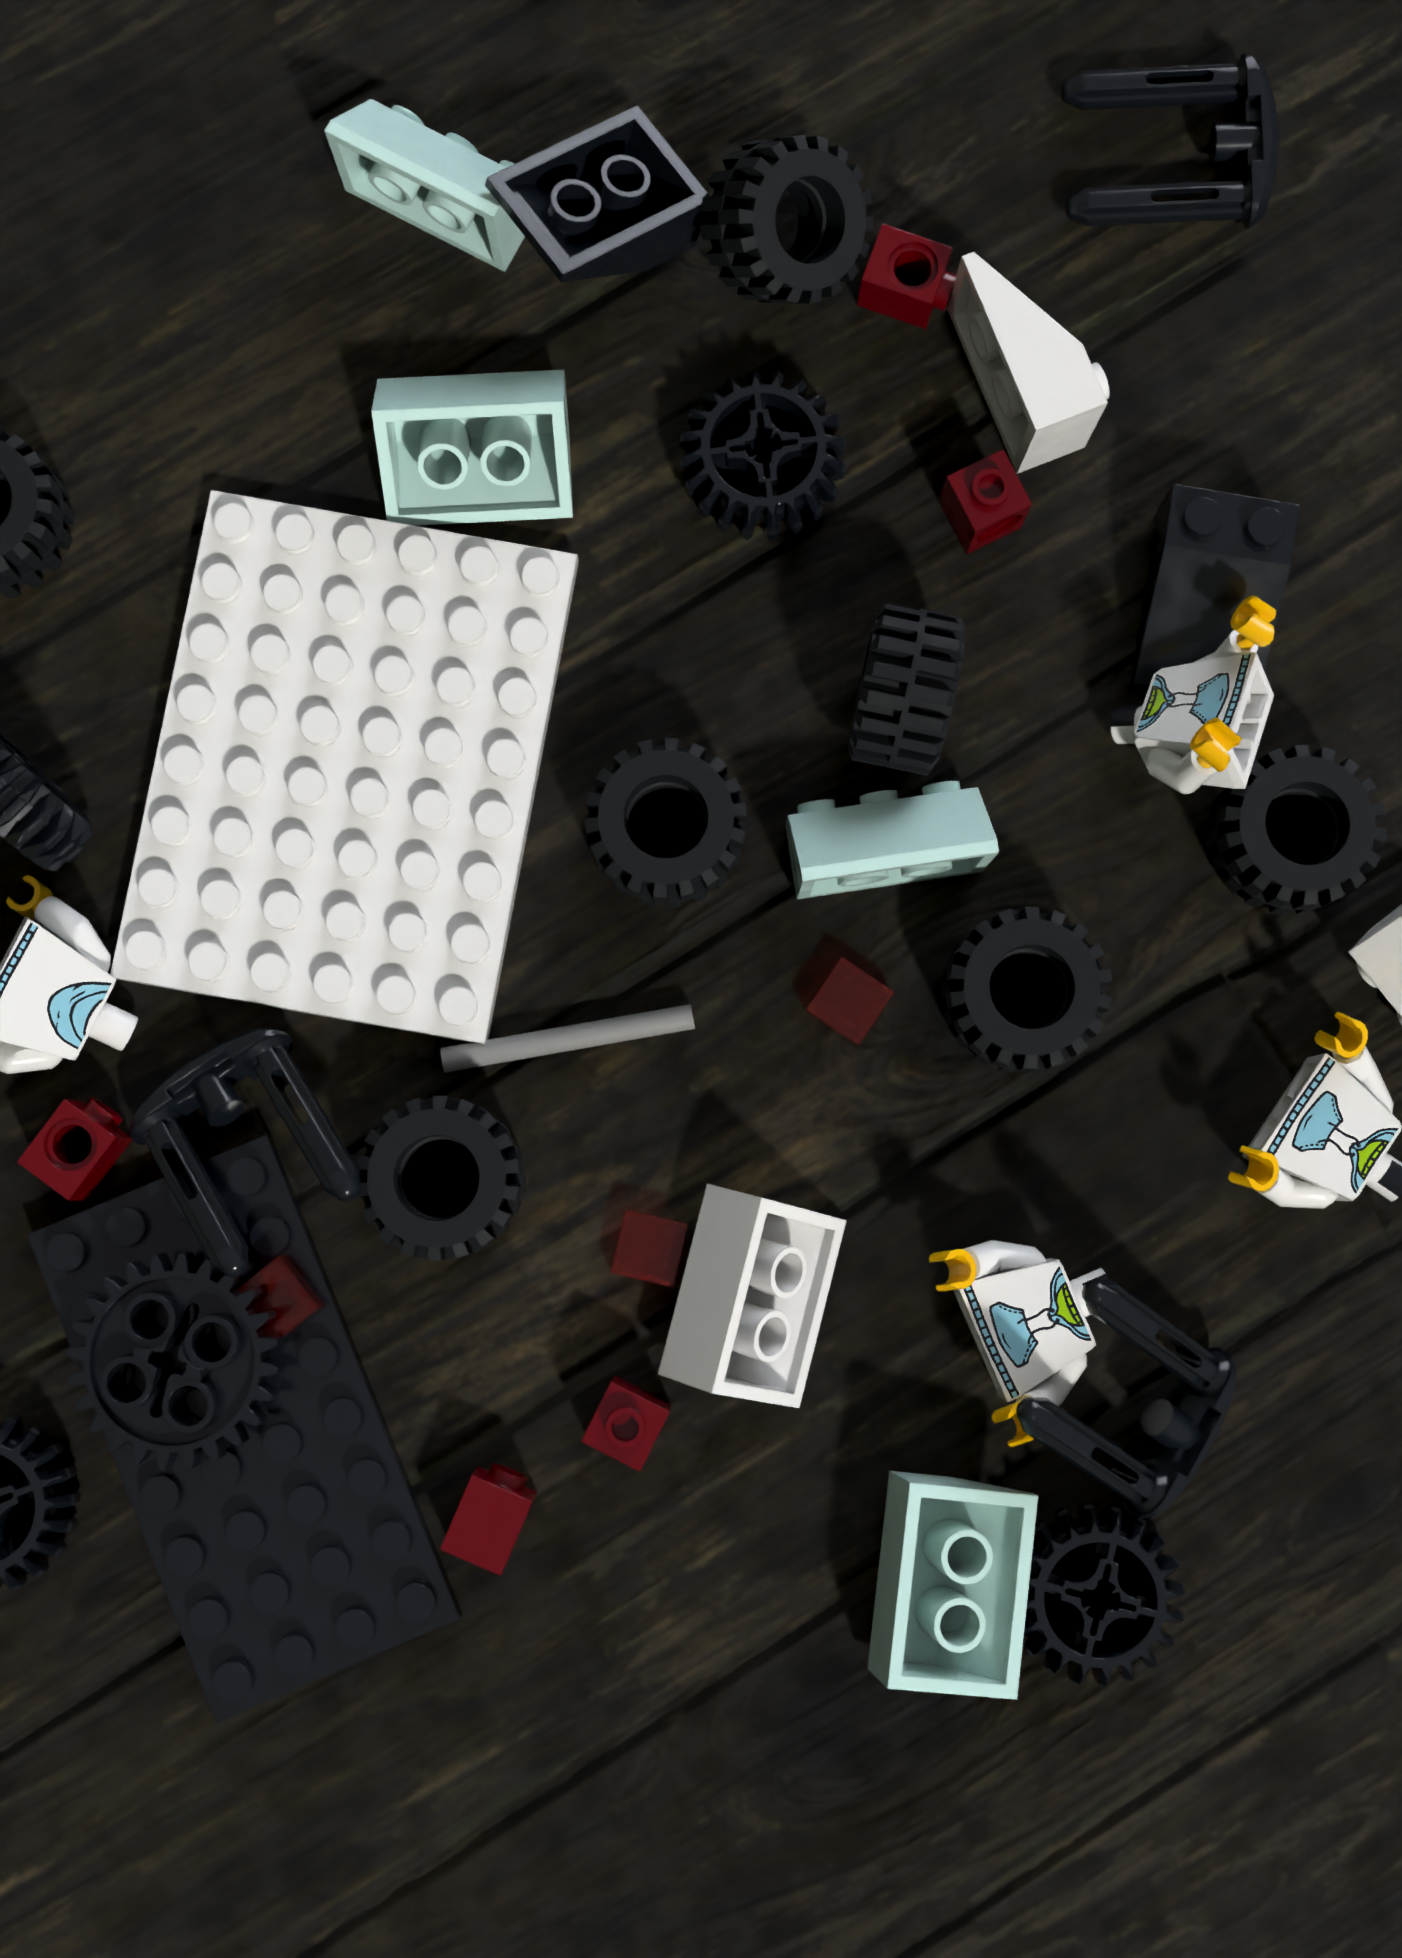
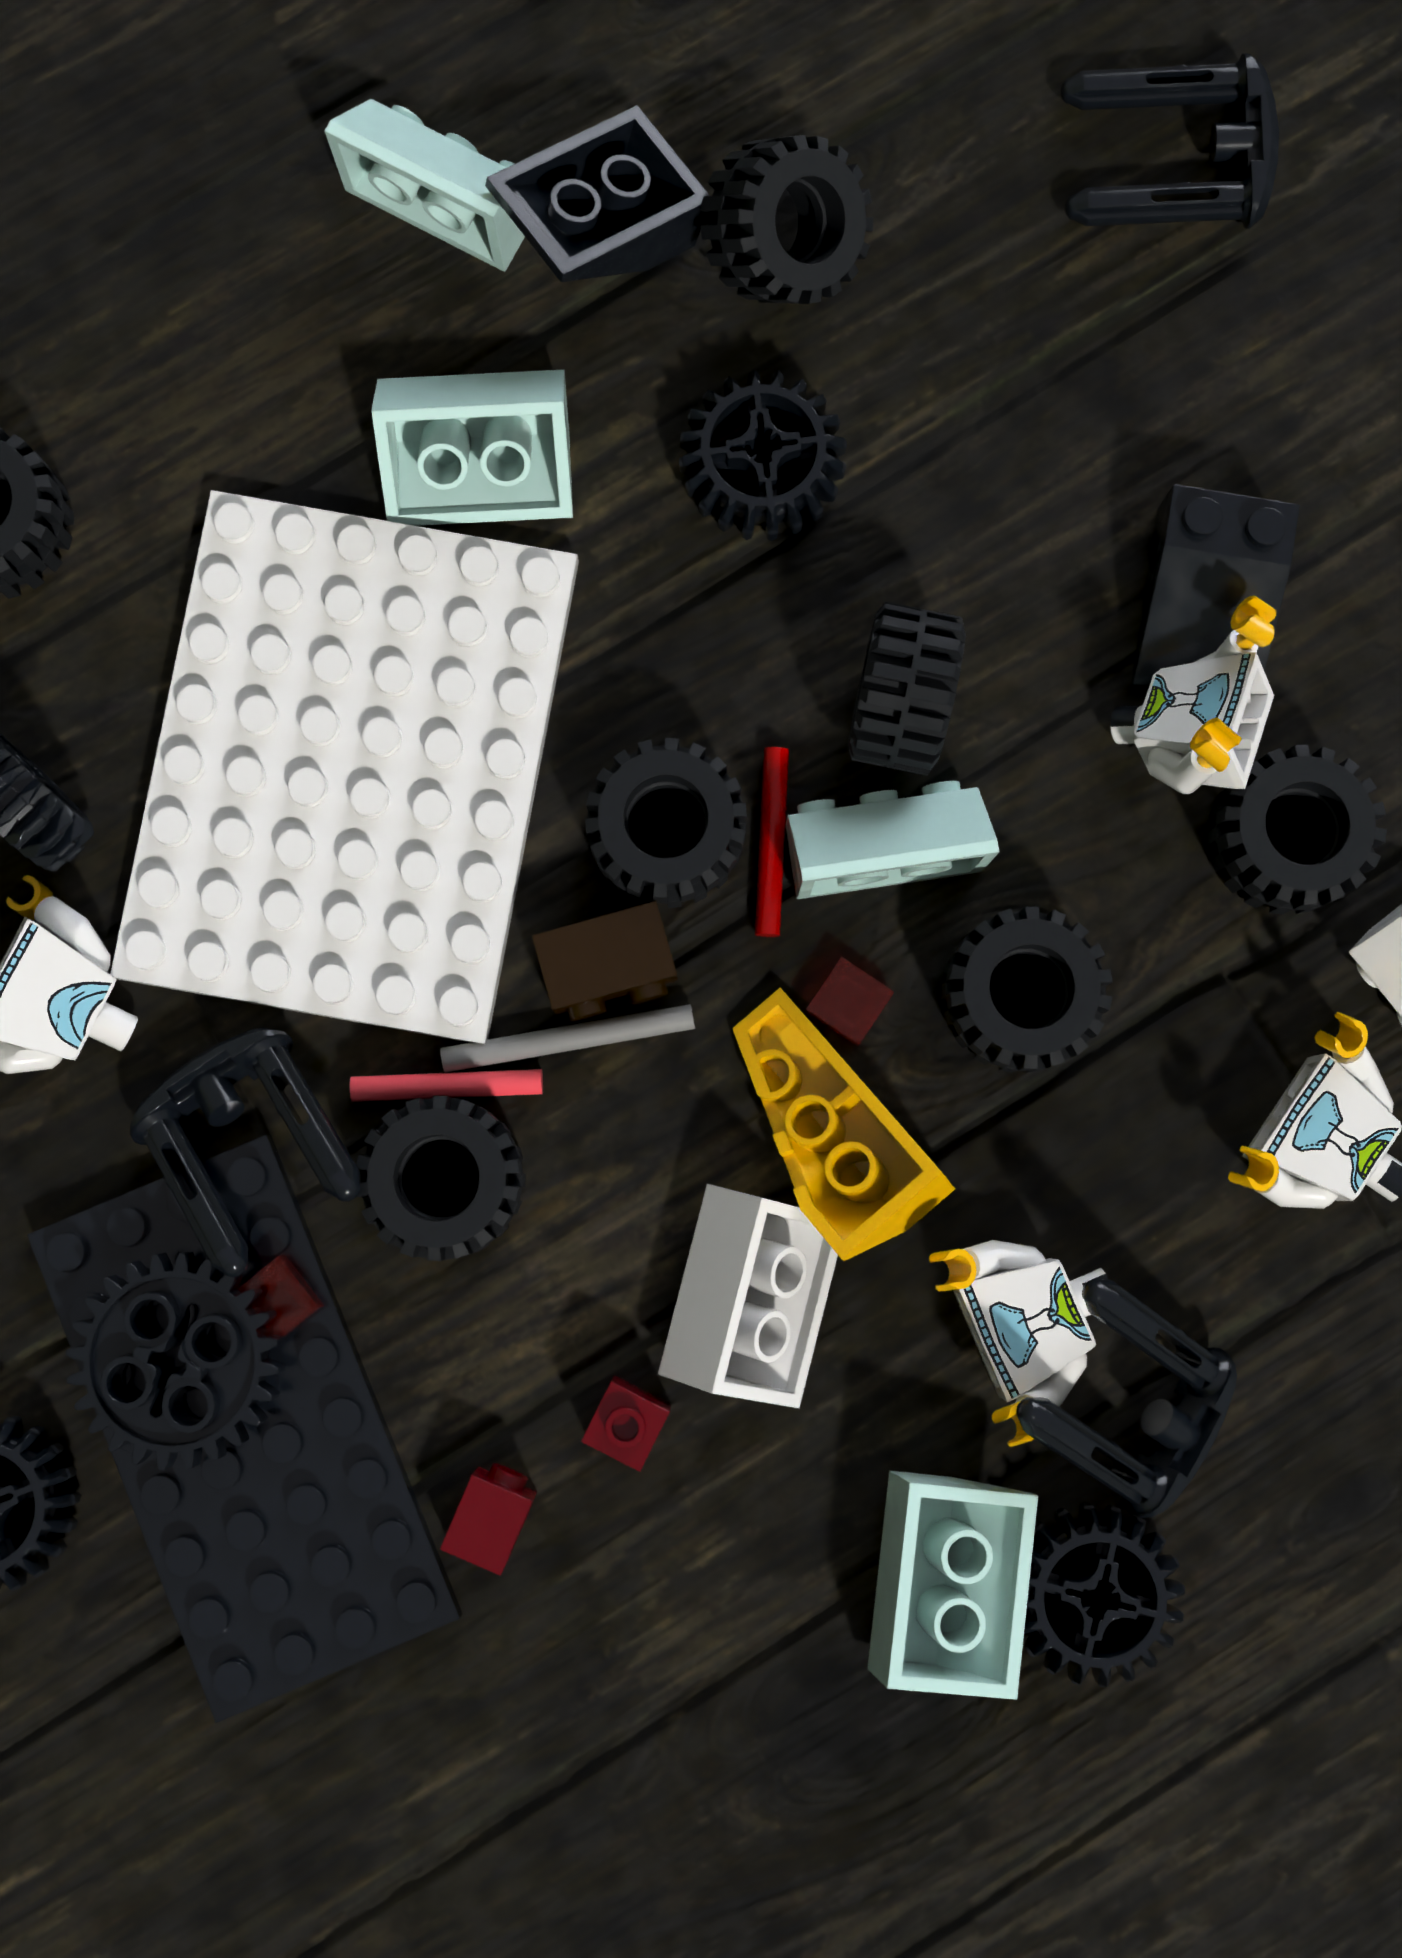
(49, 1153): dark red brick -> none
(446, 1084): none -> coral bar
(605, 961): none -> dark brown brick
(649, 1248): clear red tile -> none
(771, 842): none -> red bar
(843, 1149): none -> yellow wedge
(906, 252): dark red brick -> none
(984, 501): dark red brick -> none
(1027, 366): white slope -> none

